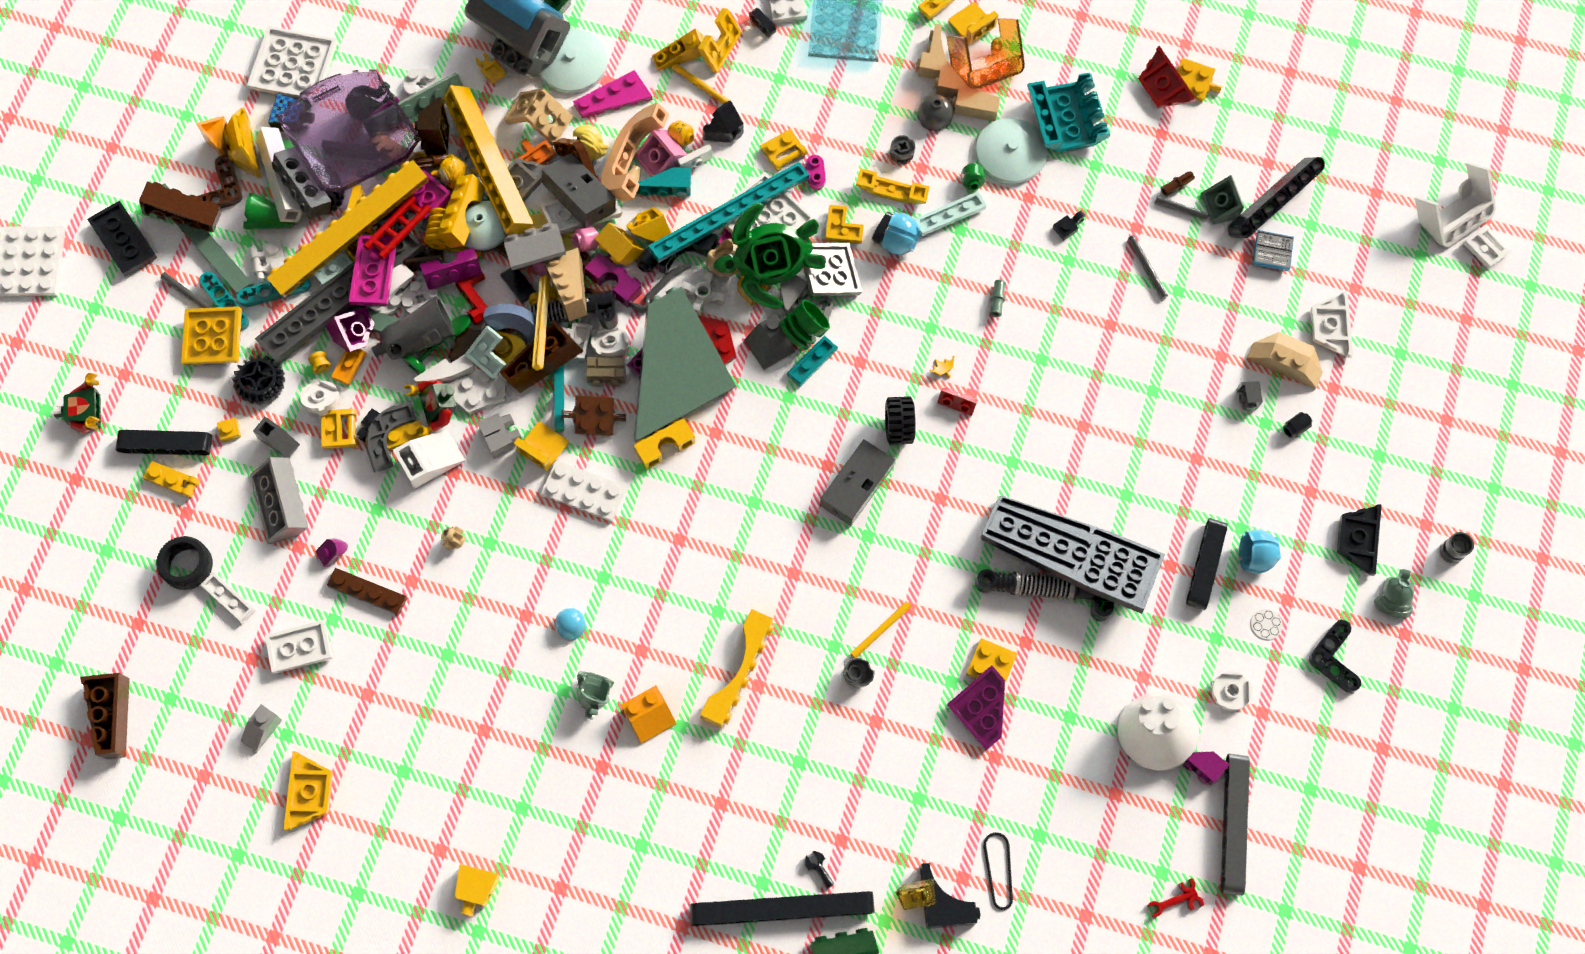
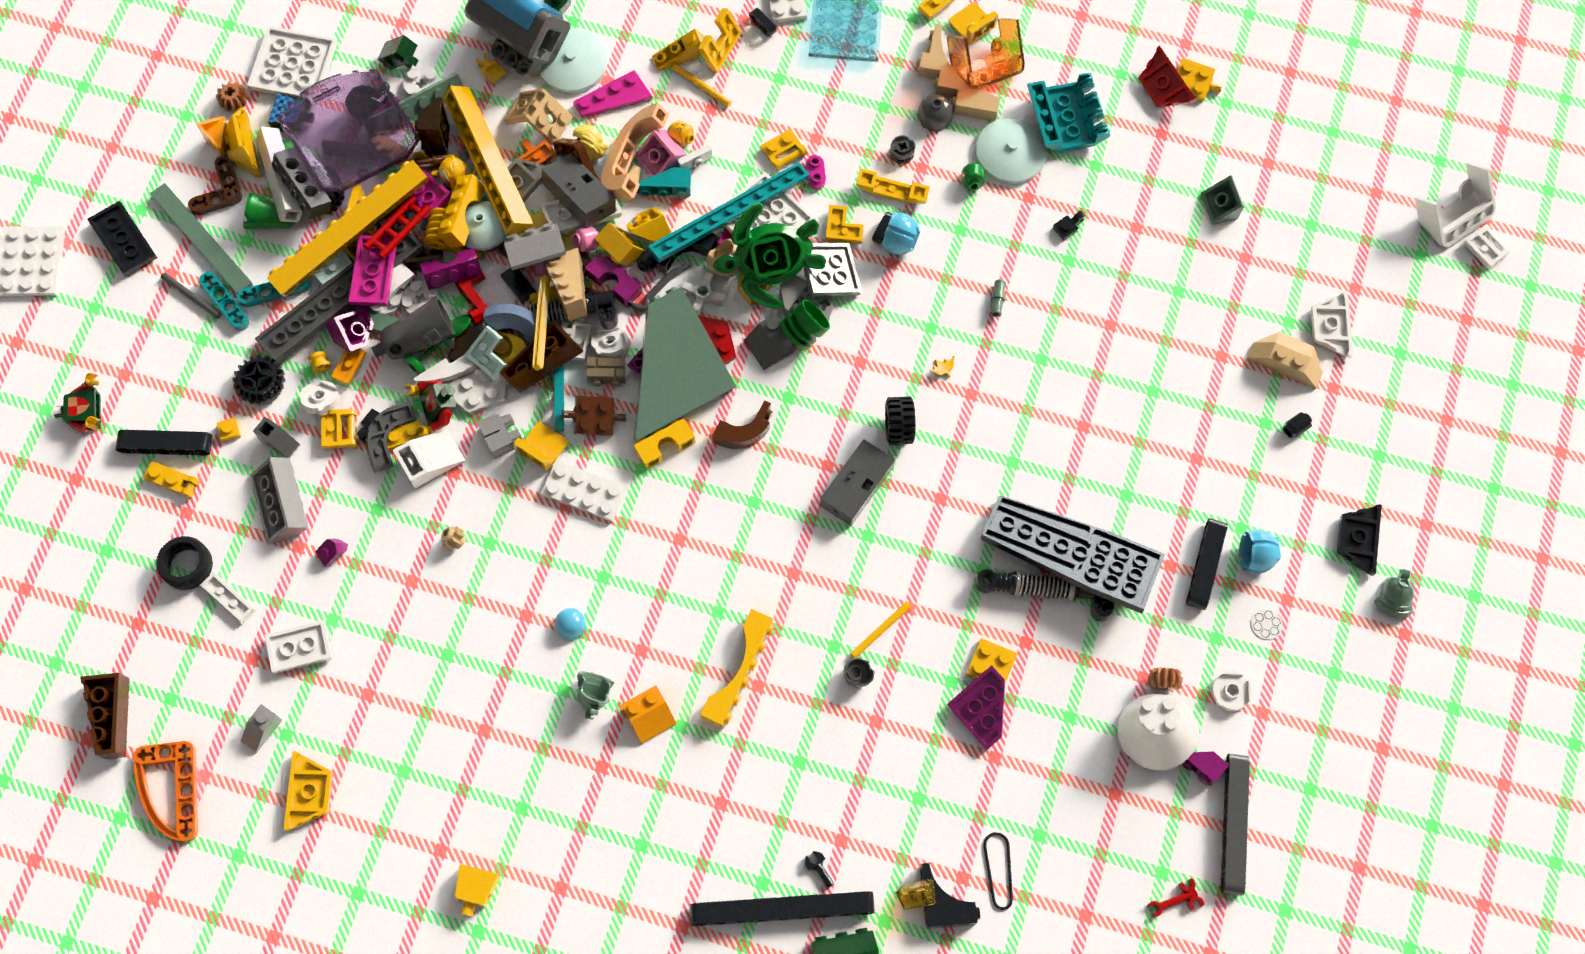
(179, 207): reddish brown wedge -> none
(180, 781): none -> orange beam
(211, 335): yellow plate -> none
(231, 96): none -> nougat gear
(274, 256): white plate -> none
(367, 591): reddish brown plate -> none
(398, 53): none -> dark green brick
(725, 125): black slope -> none
(744, 436): none -> reddish brown arch
(812, 361): teal tile -> none
(950, 213): light aqua plate -> none
(951, 399): red hinge -> none
(1147, 266): dark grey bar -> none
(1165, 679): none -> nougat gear
(1177, 183): reddish brown axle -> none
(1180, 207): dark grey bar -> none
(1250, 395): dark grey brick -> none
(1273, 250): tile -> none
(1276, 197): black beam -> none
(1327, 655): black beam -> none
(1456, 547): dark grey wheel -> none

